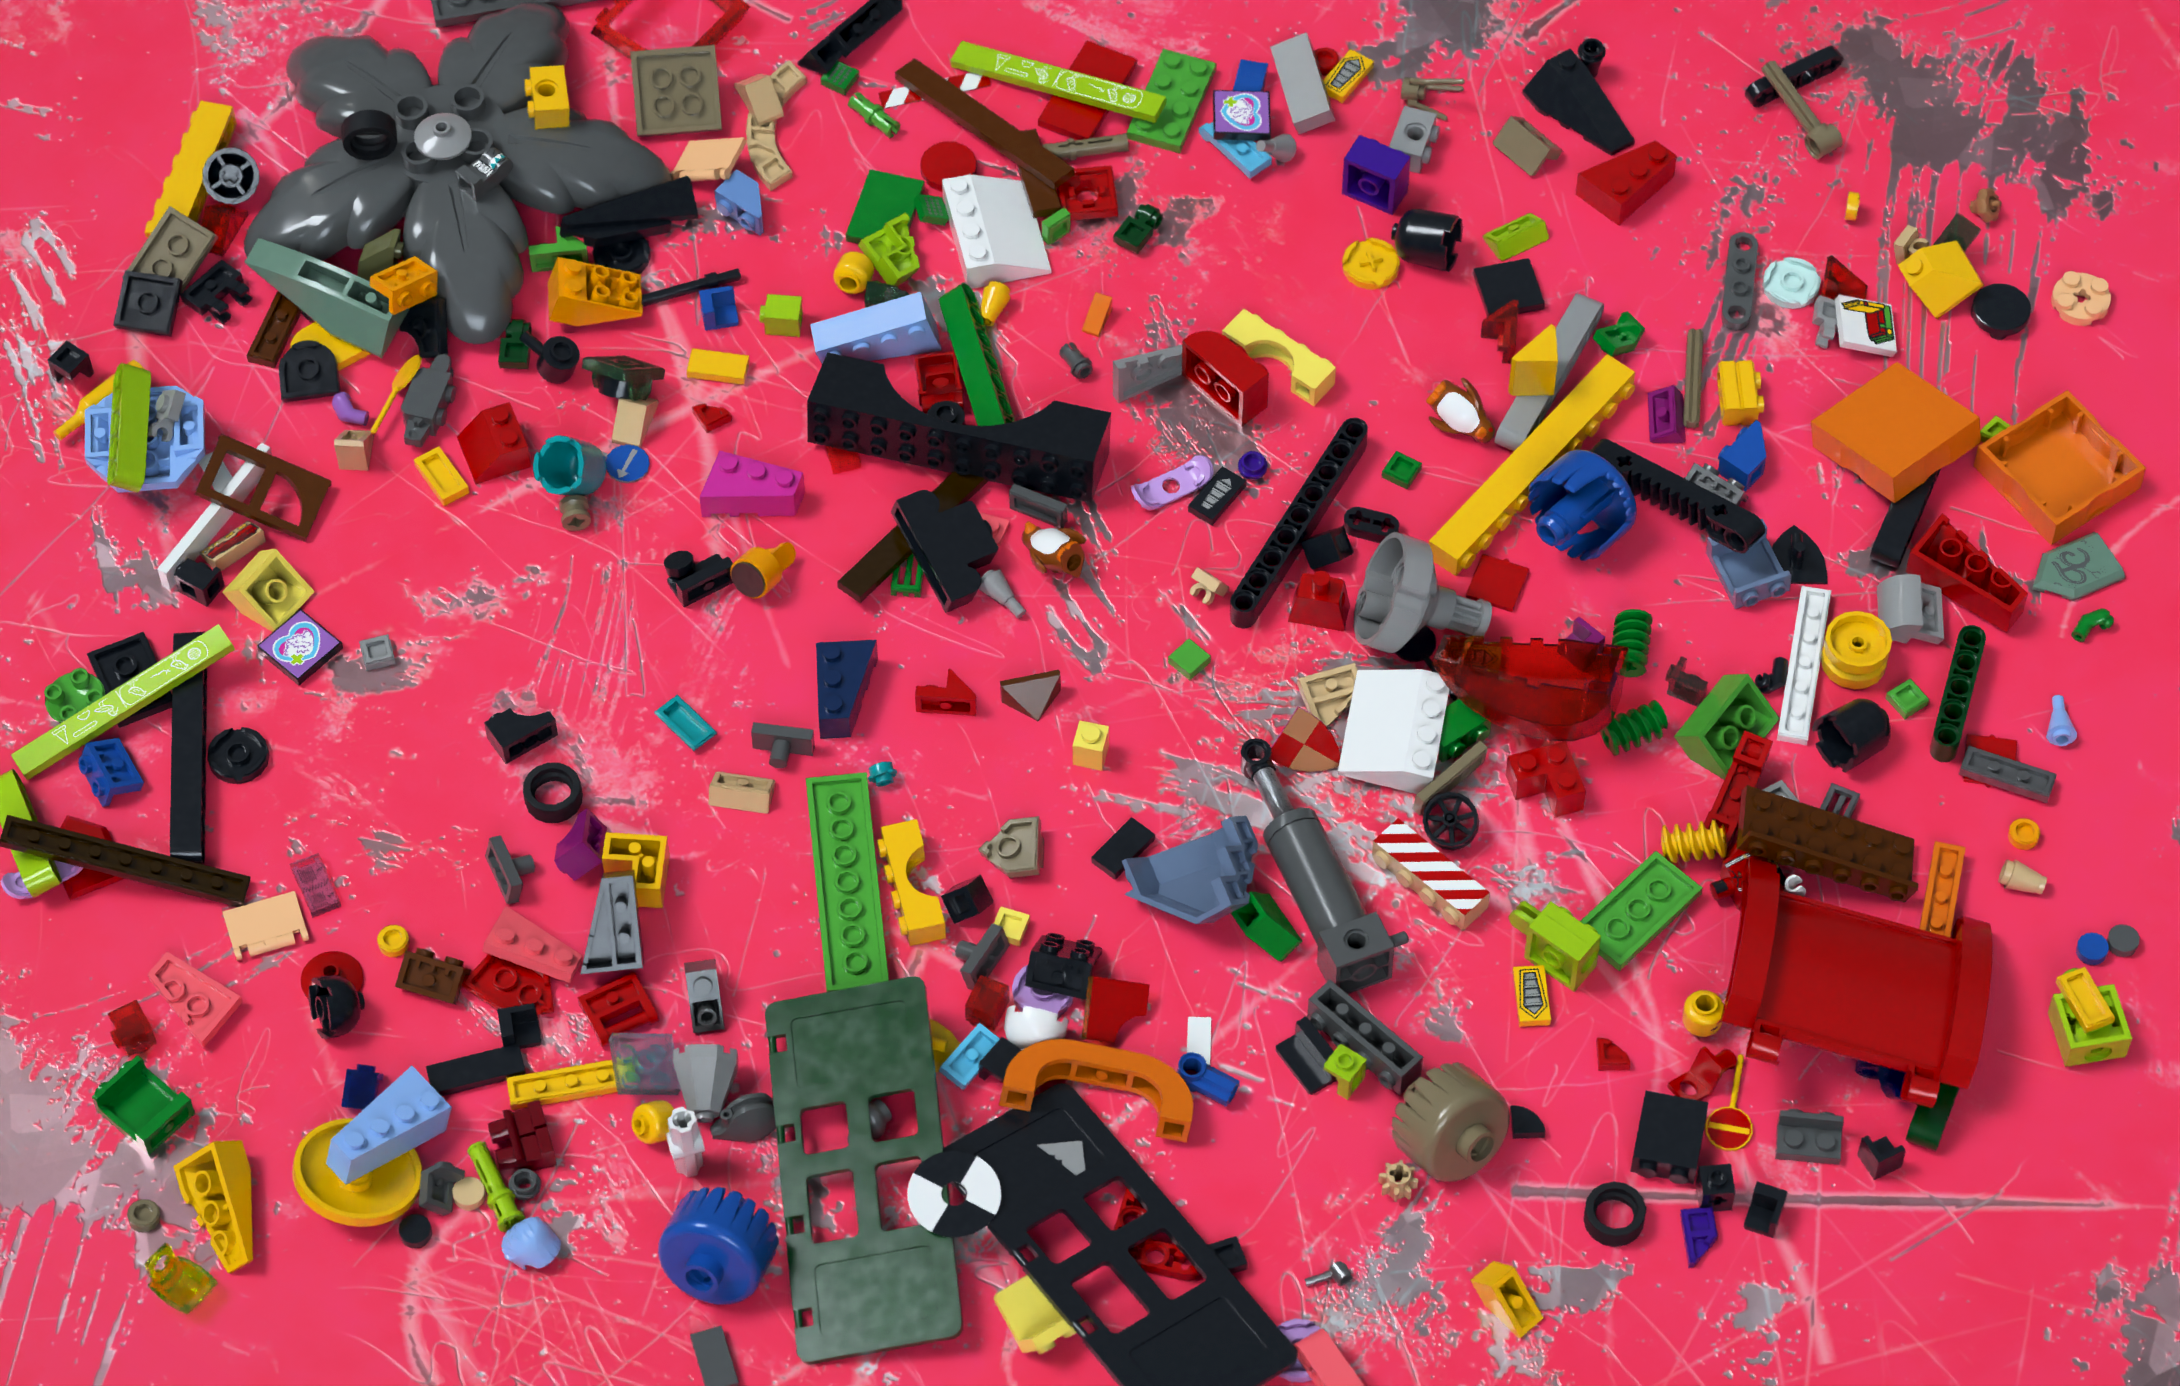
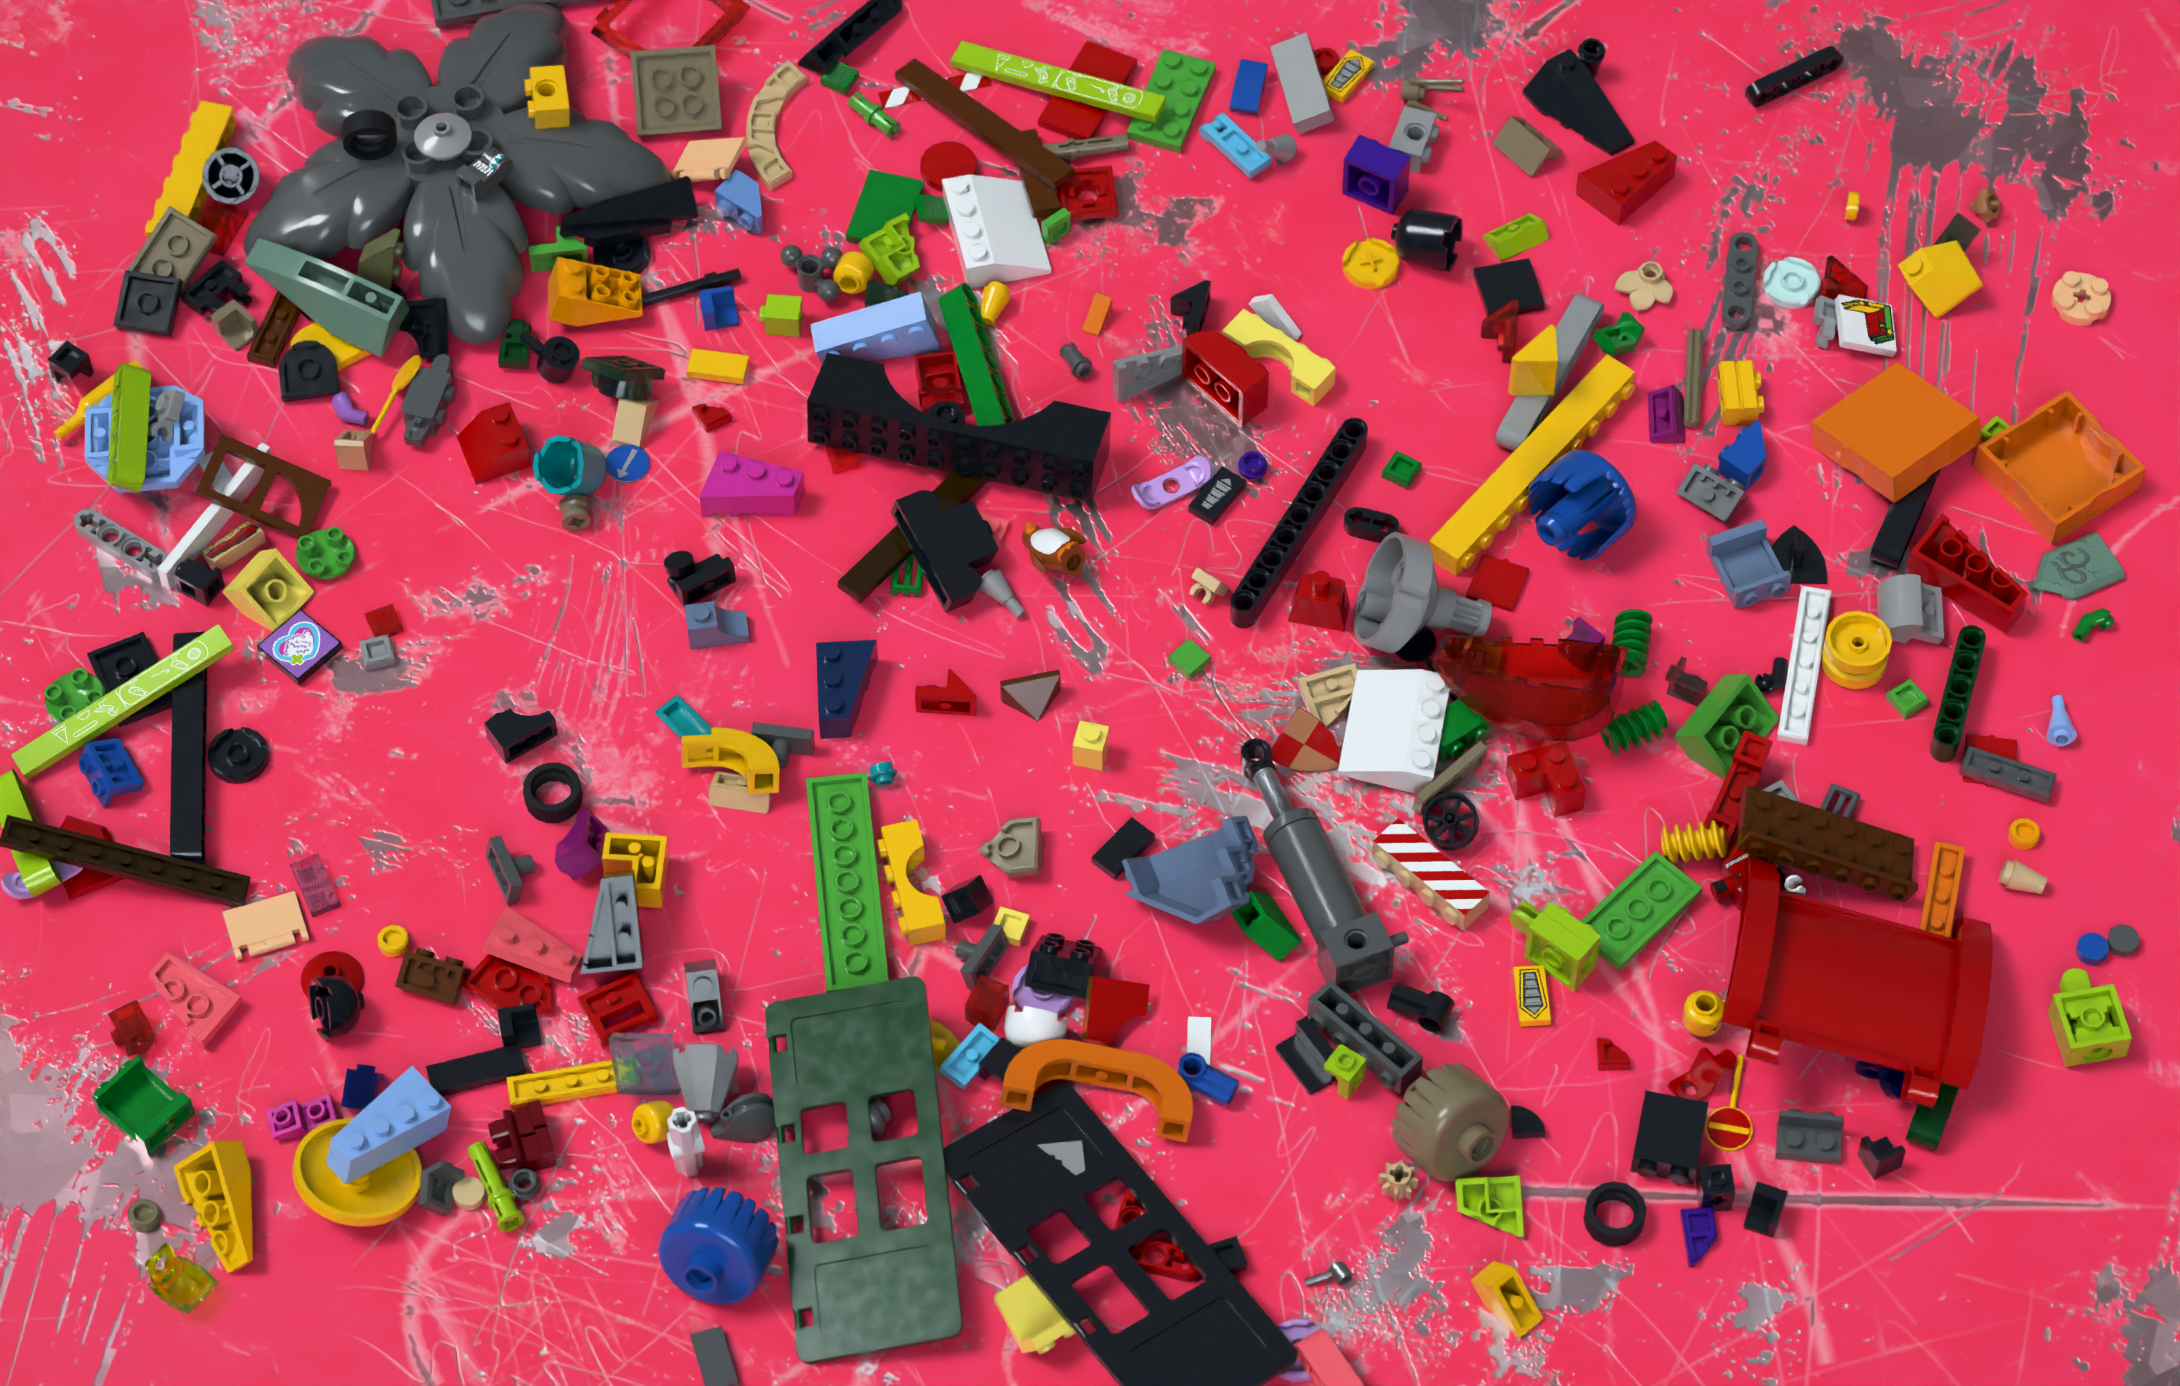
(121, 545): none -> light grey beam
(234, 325): none -> dark tan panel
(297, 1119): none -> dark pink slope
(325, 553): none -> bright green dish
(384, 621): none -> clear red tile
(406, 284): light orange bracket -> none
(415, 1231): black tile -> none
(441, 476): yellow tile -> none
(530, 1243): light blue hair -> none
(715, 626): none -> sand blue arch
(735, 751): none -> yellow arch
(760, 98): tan slope -> none
(761, 569): light orange piece -> none
(811, 269): none -> dark grey piece
(960, 1220): sticker -> none
(1038, 506): dark grey tile -> none
(1137, 231): dark green plate -> none
(1192, 305): none -> black slope
(1241, 115): tile -> none
(1273, 314): none -> white tile
(1327, 547): black panel -> none
(1428, 1009): none -> black piece
(1460, 411): animal -> none
(1492, 1201): none -> lime slope
(1645, 289): none -> tan plate
(1734, 525): black gear -> none
(1820, 138): dark tan axle -> none
(1852, 733): black cylinder -> none
(1908, 243): tan tile -> none
(2001, 310): black tile -> none
(2085, 999): yellow tile -> none

